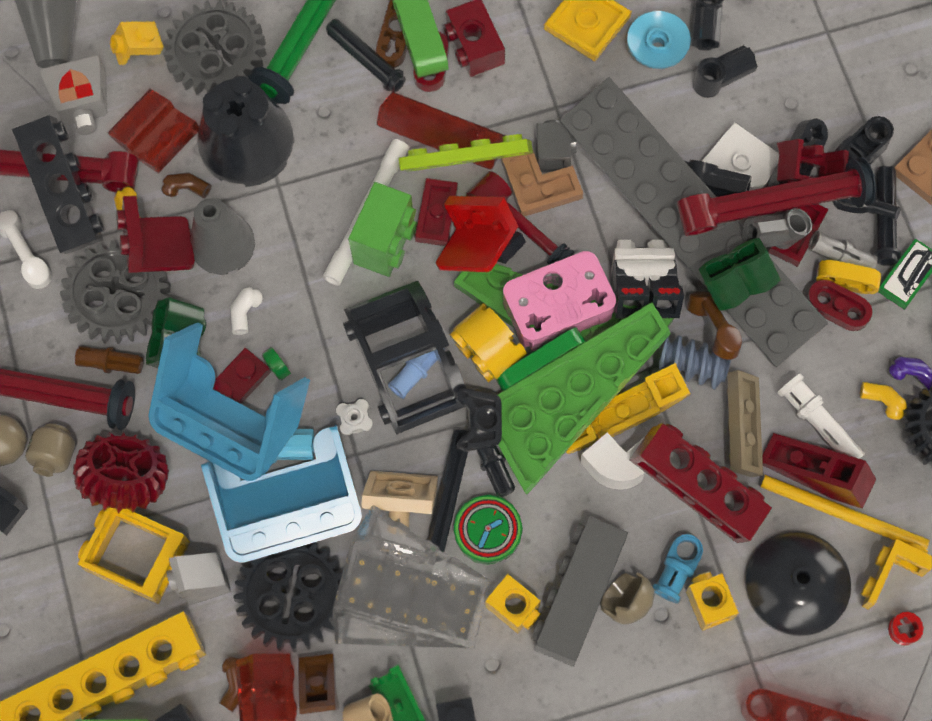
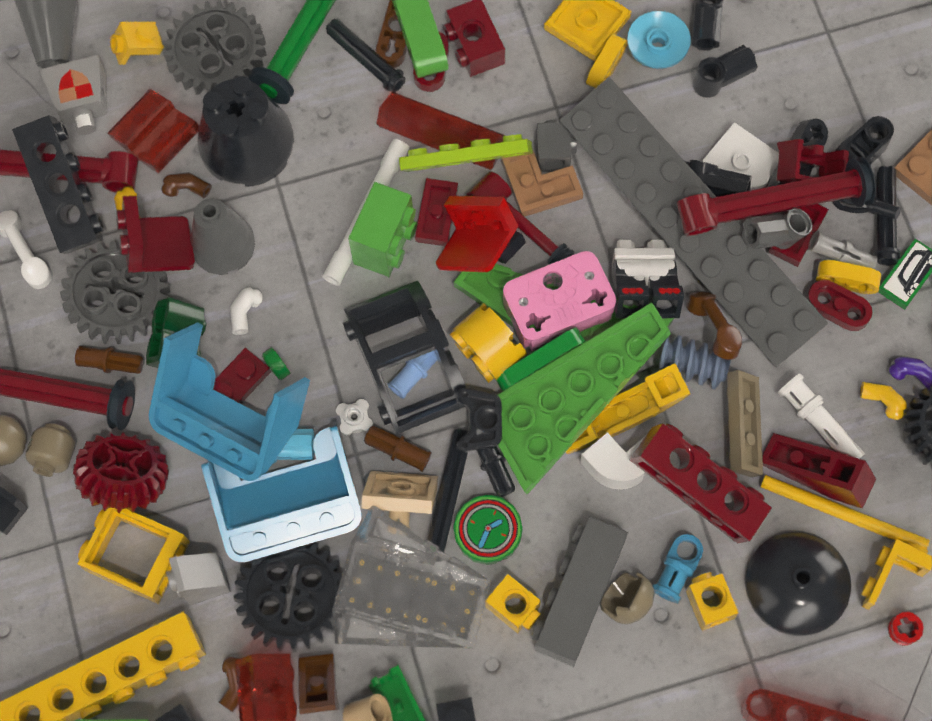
(397, 448): none -> reddish brown axle
(607, 60): none -> yellow beam
(739, 274): dark green brick -> none

